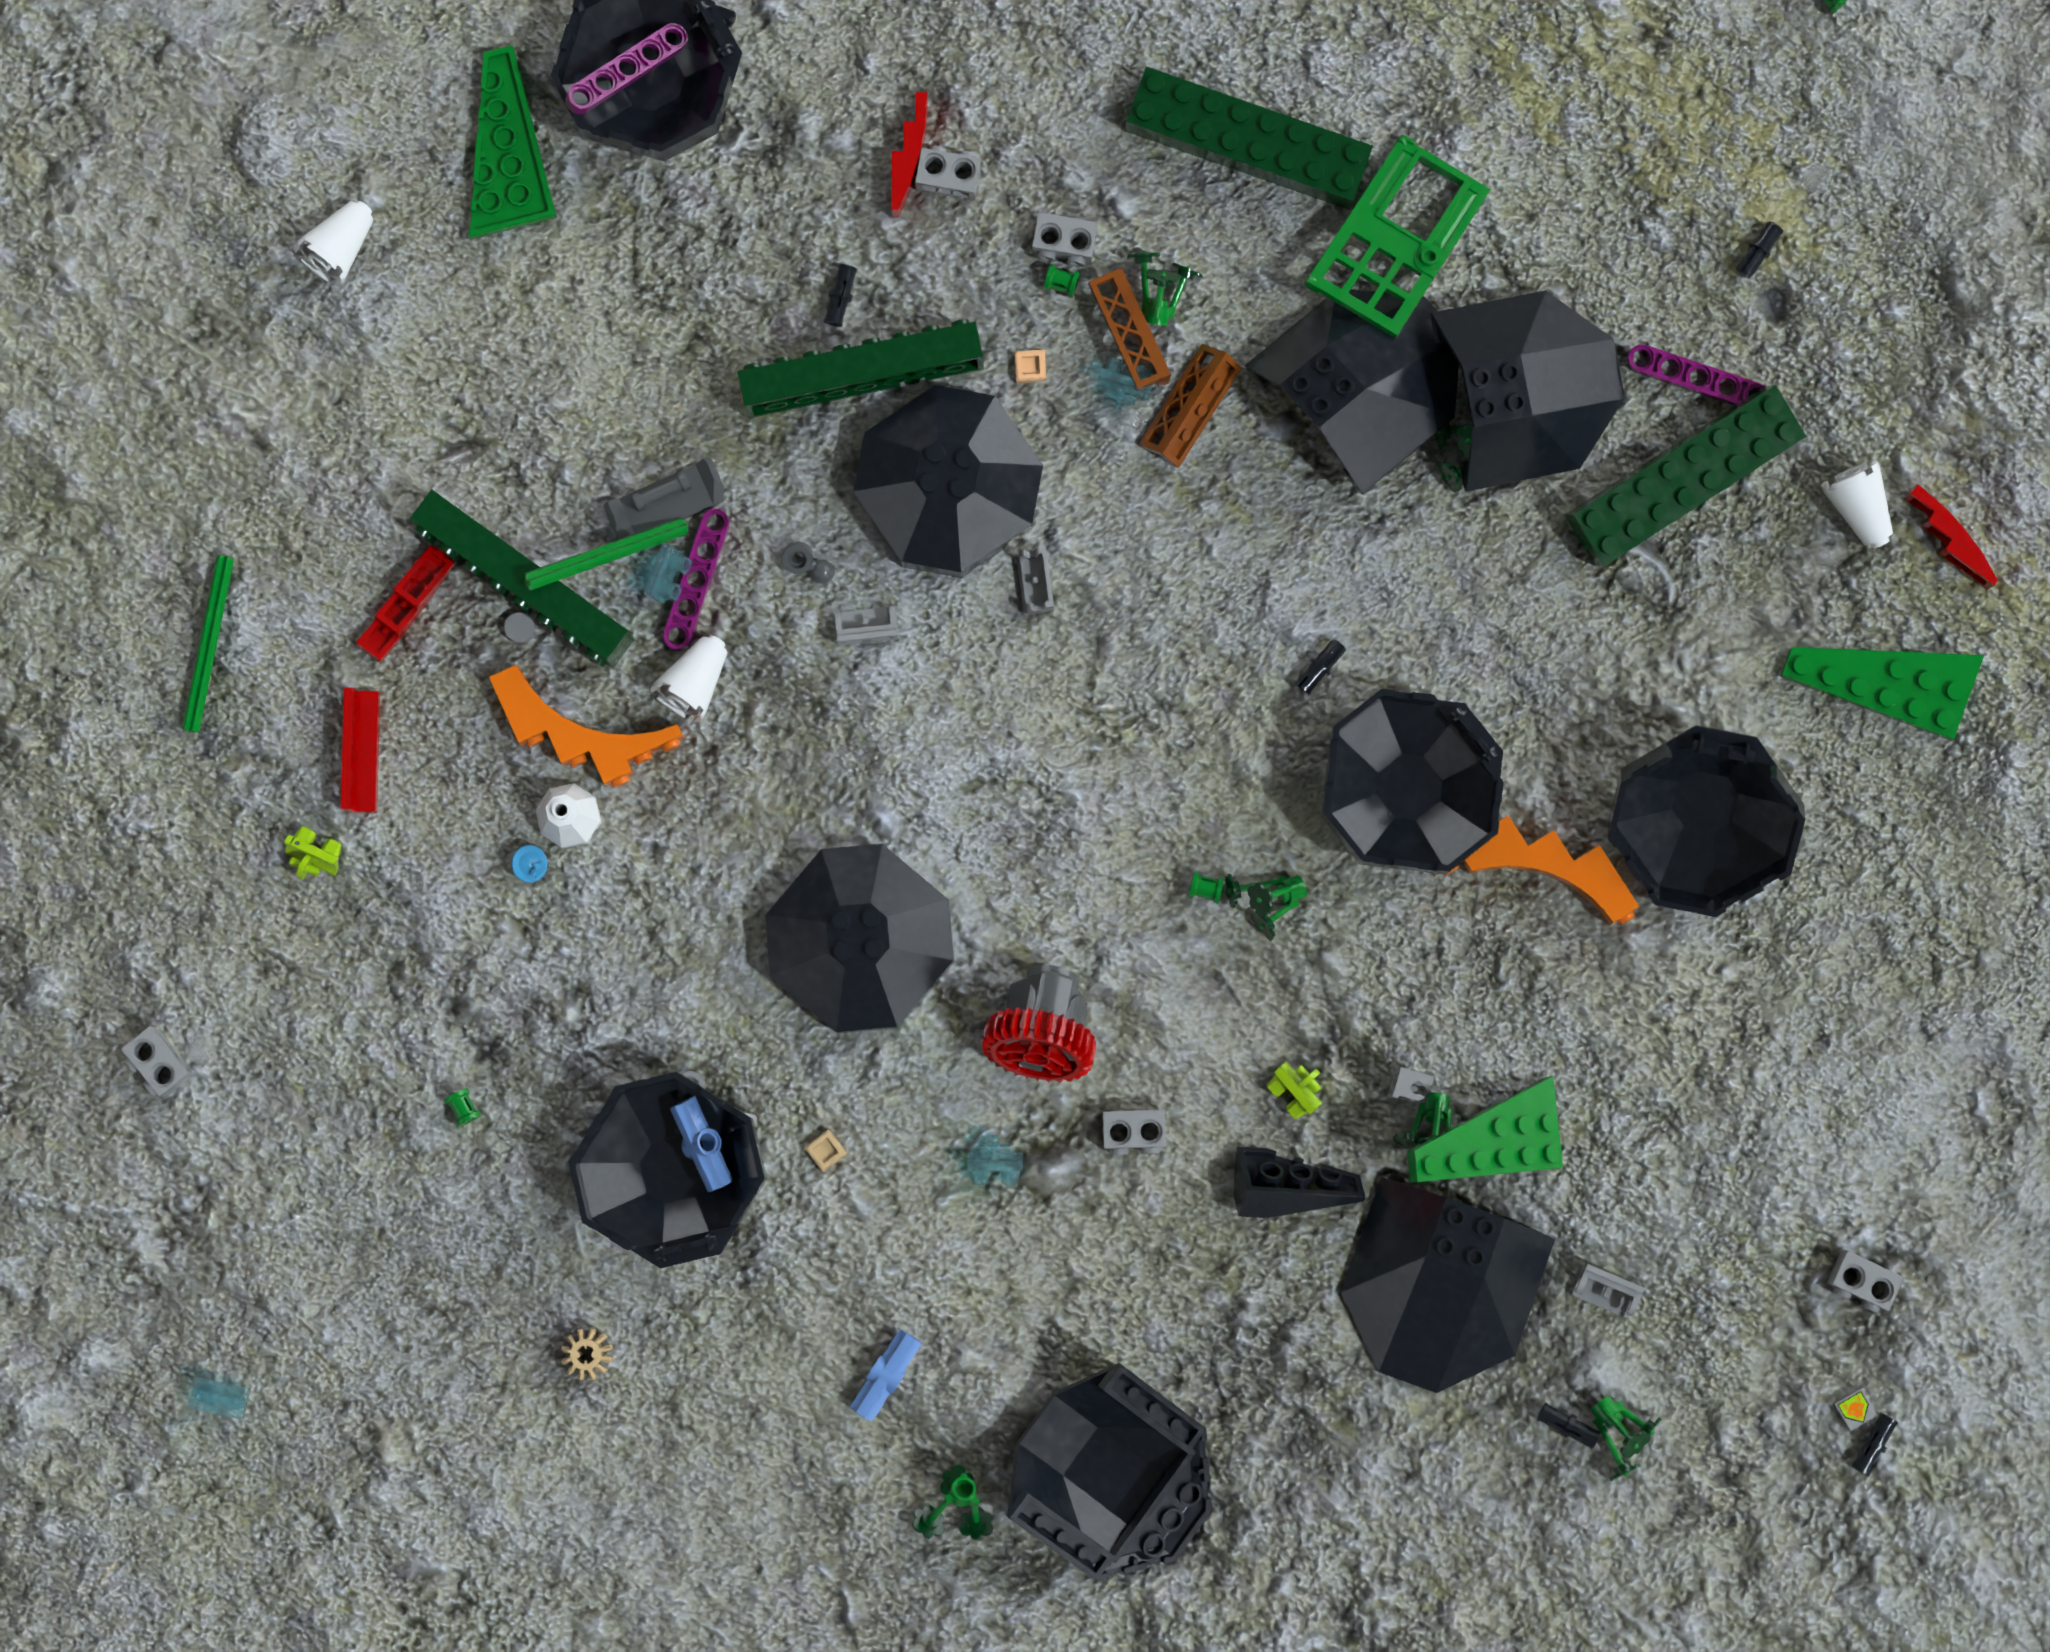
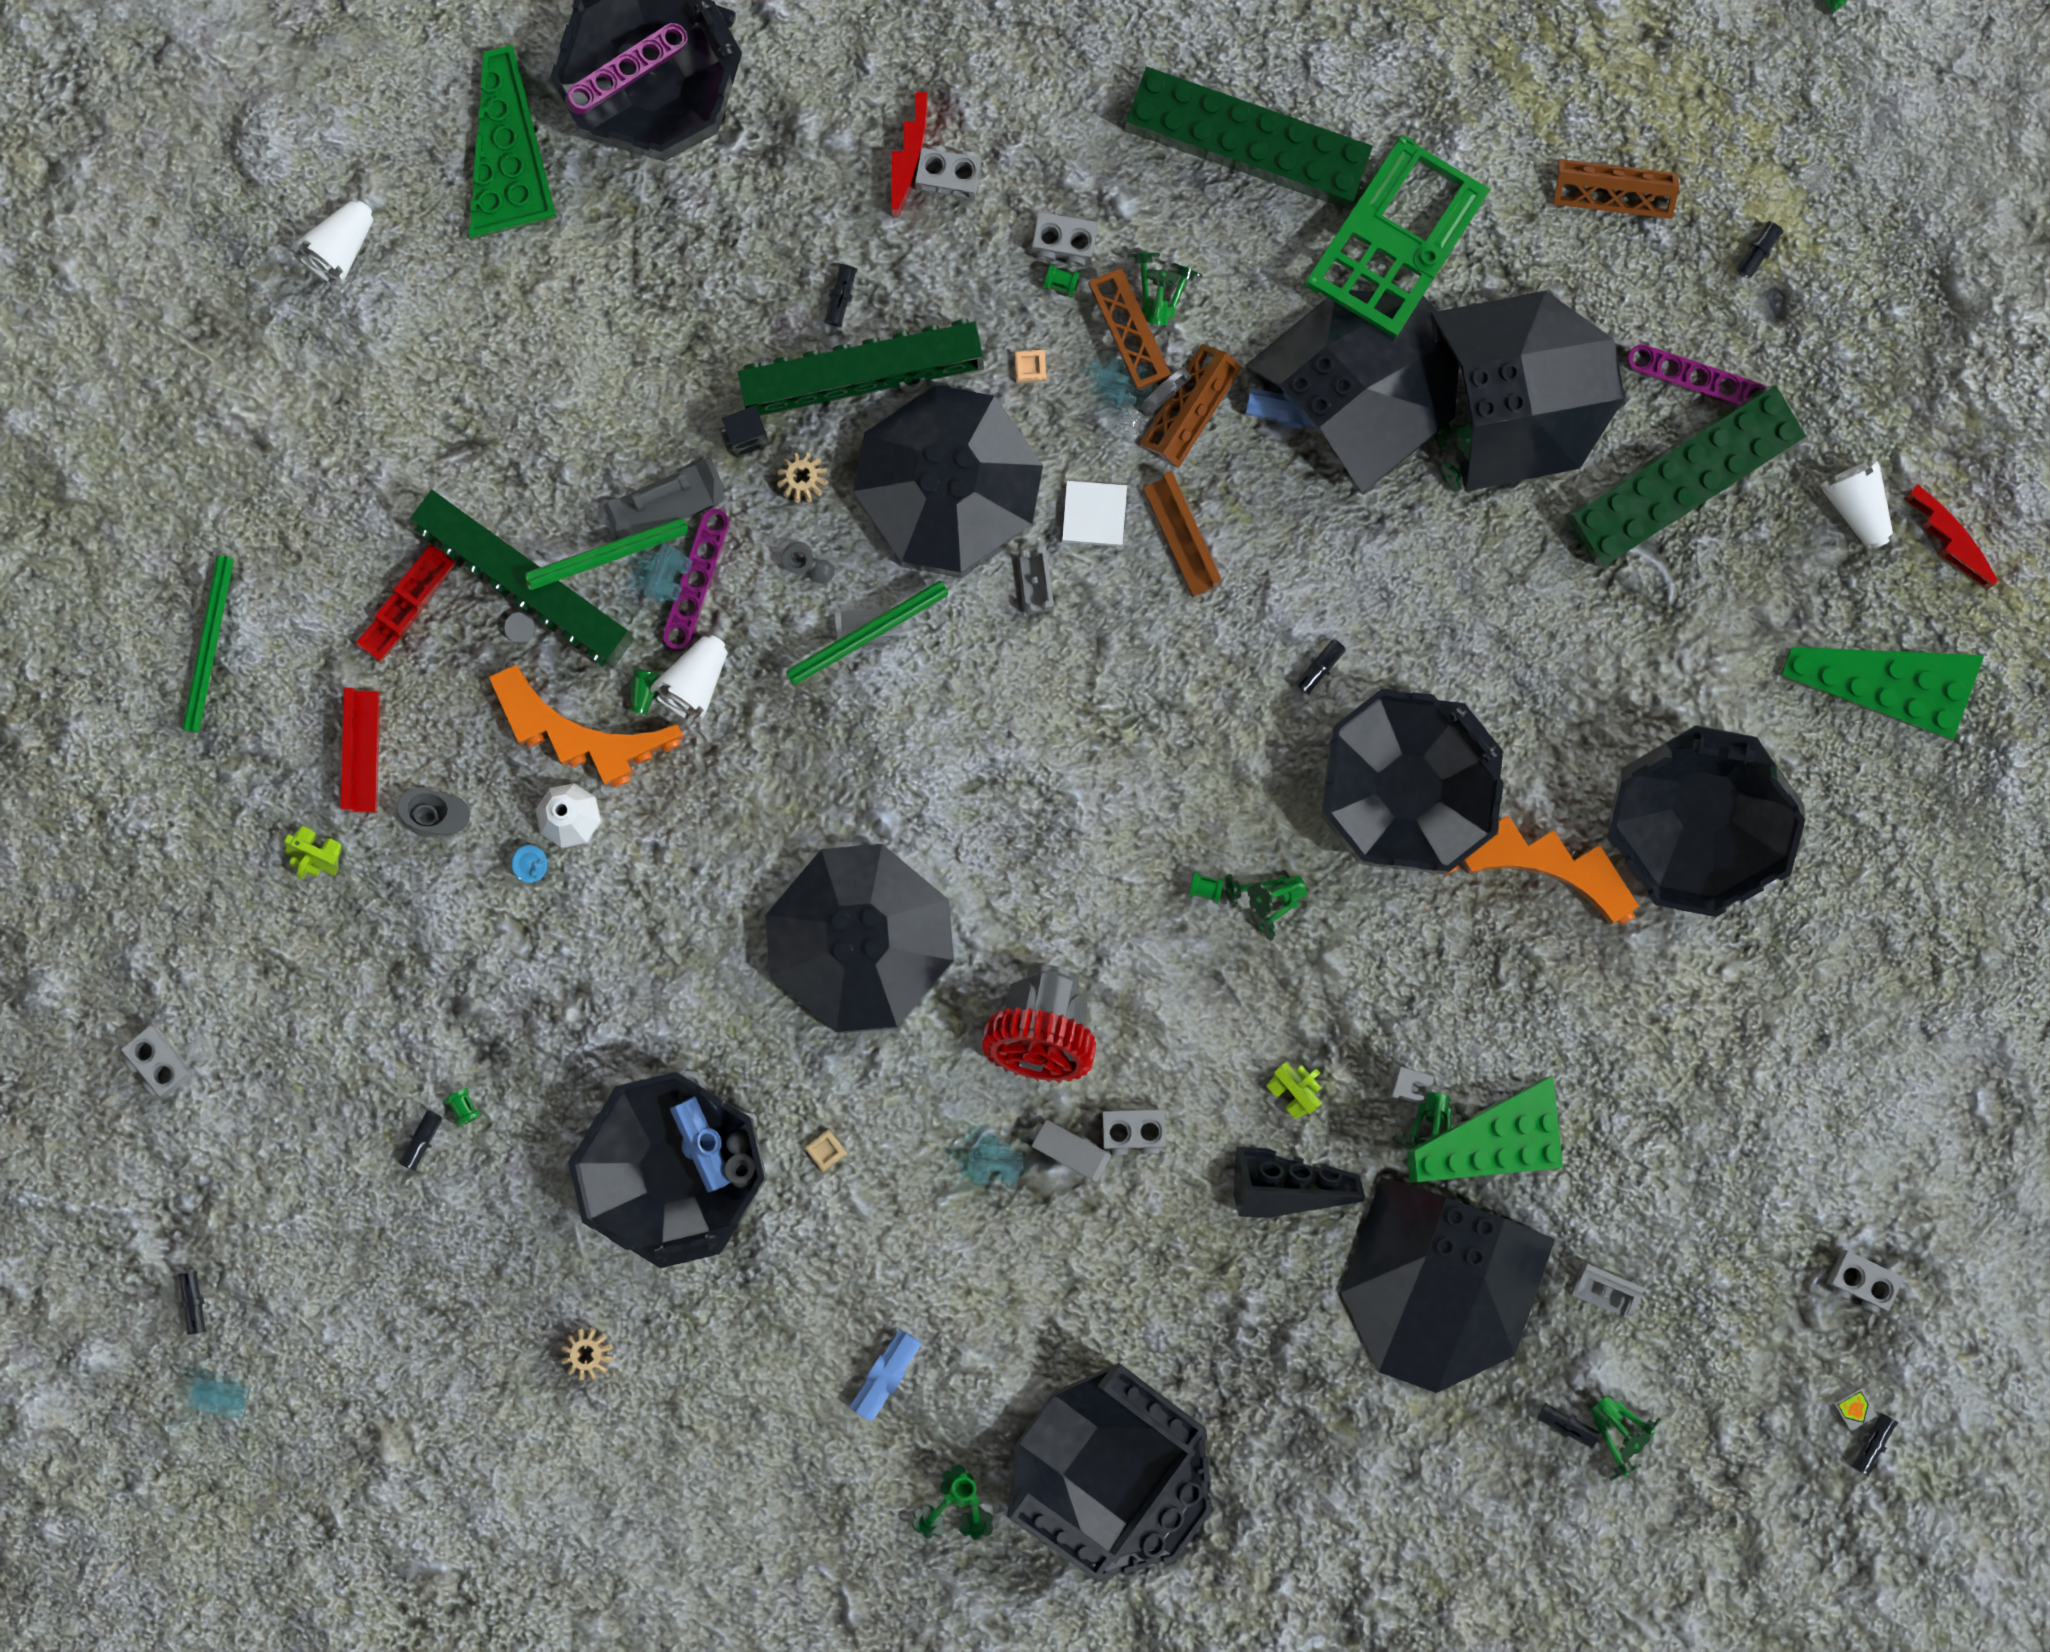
(192, 1302): none -> black pin
(420, 1140): none -> black axle
(432, 812): none -> dark grey piece
(640, 690): none -> green cone
(739, 1145): none -> dark grey plate
(744, 432): none -> black brick
(802, 489): none -> tan gear
(867, 632): none -> green axle
(1069, 1150): none -> light grey slope
(1094, 513): none -> white tile
(1165, 391): none -> flat silver tile
(1182, 535): none -> dark orange fence
(1278, 408): none -> medium blue piece
(1620, 179): none -> dark orange fence

